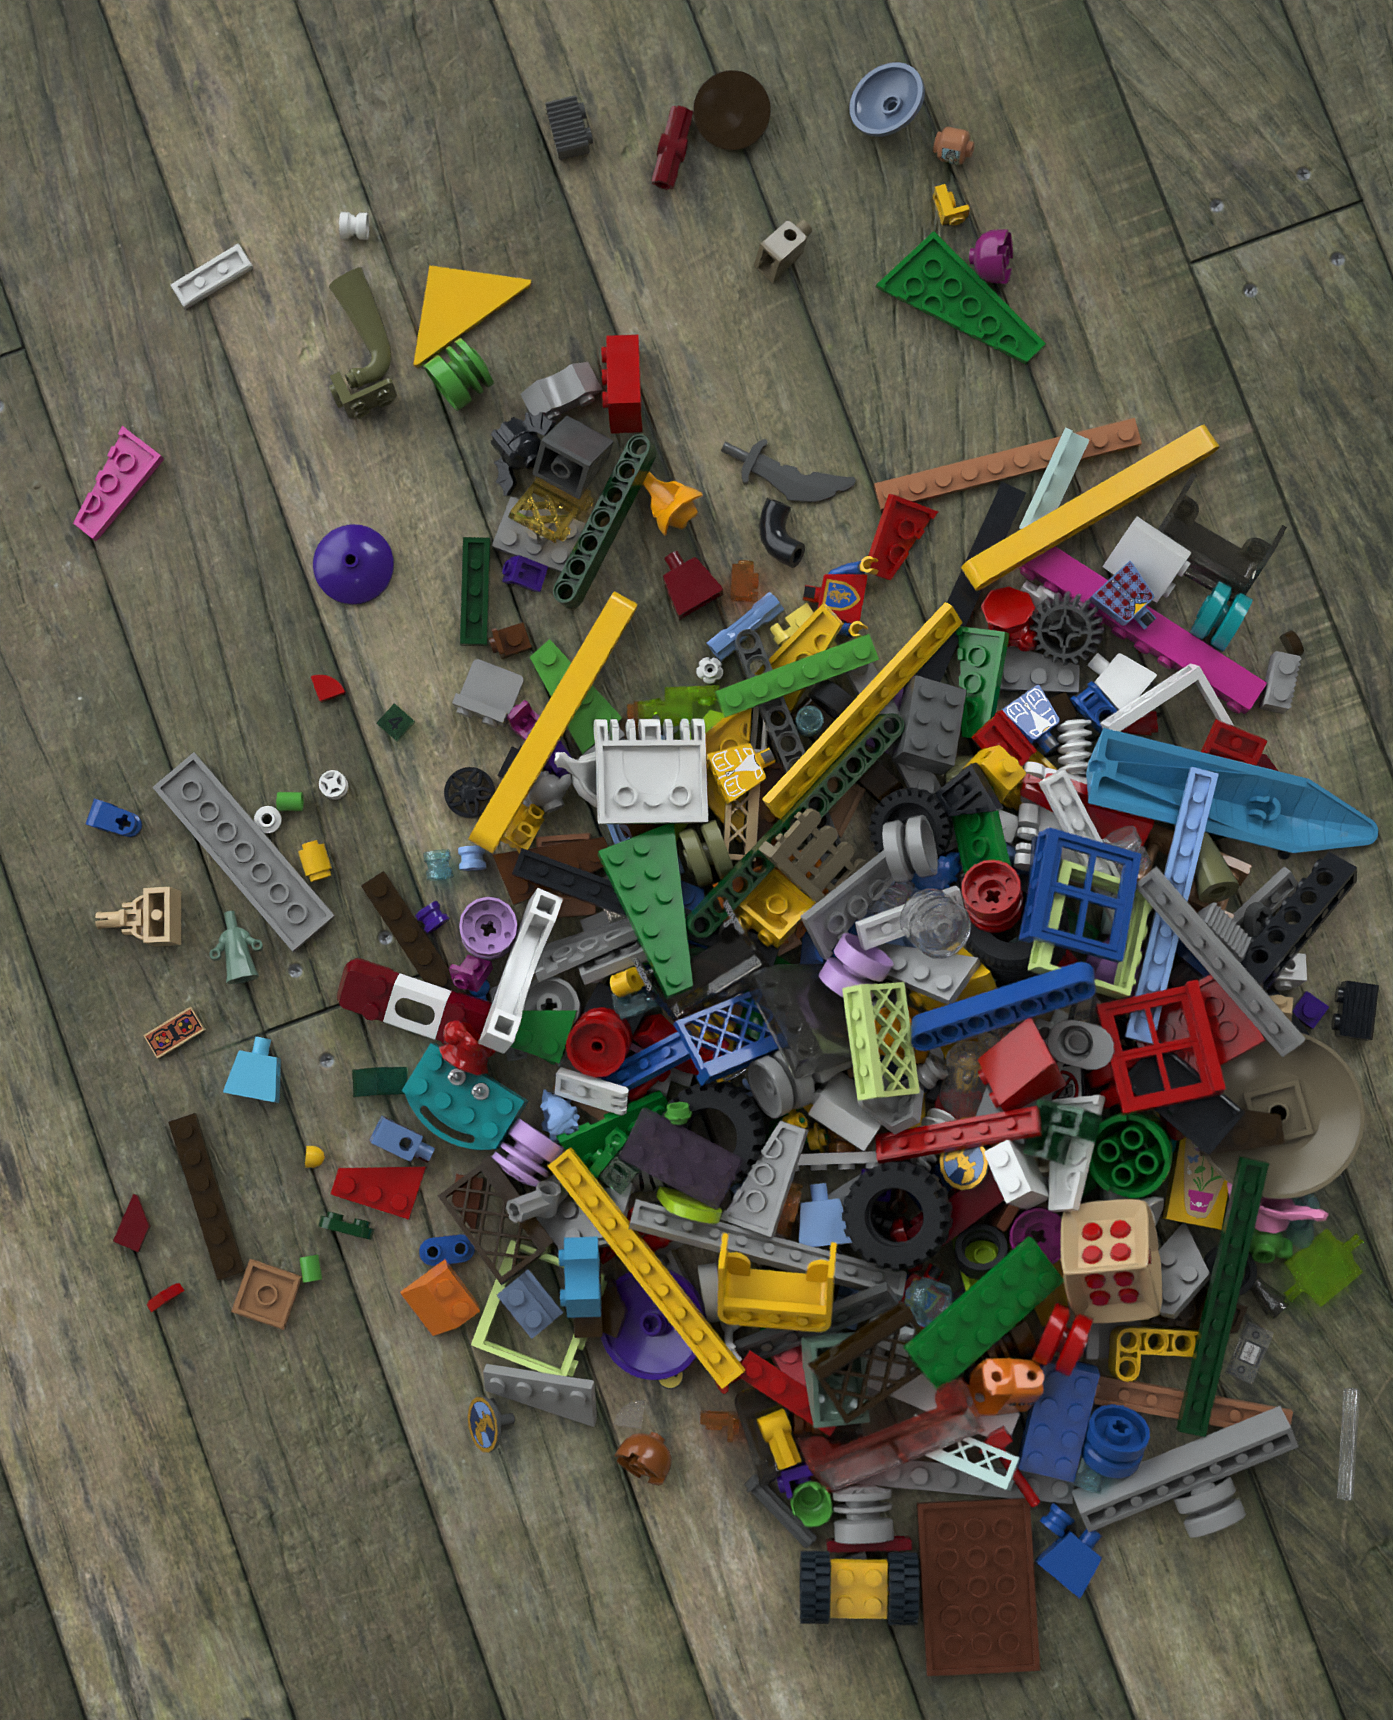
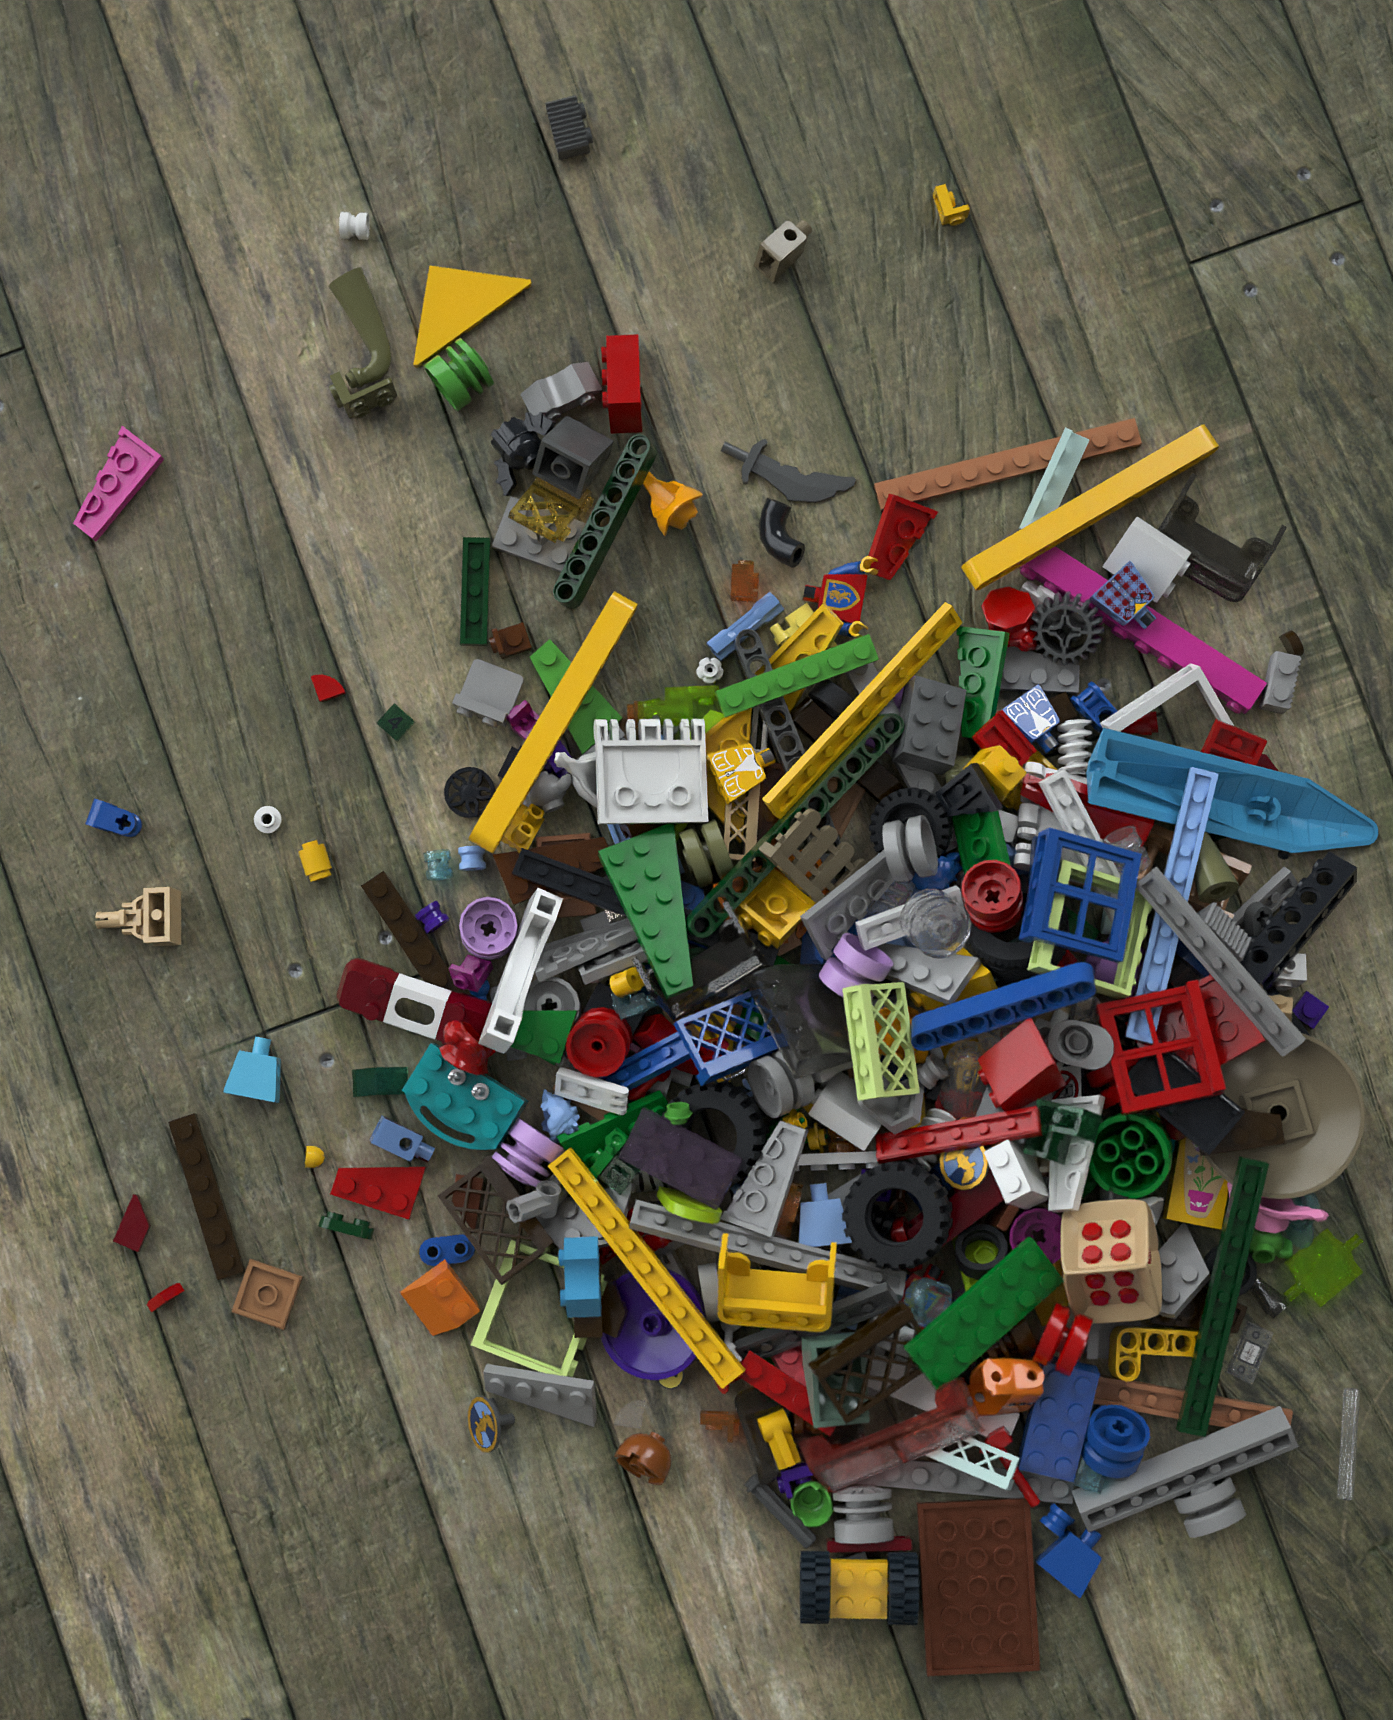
(174, 1032): tile -> none
(211, 276): white tile -> none
(237, 953): sand green piece -> none
(244, 852): light grey plate -> none
(290, 801): bright green hinge -> none
(310, 1268): bright green hinge -> none
(328, 782): white wheel -> none
(364, 578): dark purple dish -> none
(524, 573): dark purple bracket -> none
(529, 1303): sand blue plate -> none
(672, 147): dark red piece -> none
(689, 585): dark red torso -> none
(732, 110): dark brown piece -> none
(807, 725): clear light blue wheel -> none
(887, 99): sand blue dish -> none
(951, 292): green wing -> none
(953, 145): nougat head -> none
(964, 596): black tile -> none
(993, 256): magenta cylinder -> none
(1121, 679): white torso -> none
(1217, 614): teal wheel -> none
(1355, 1010): black brick -> none

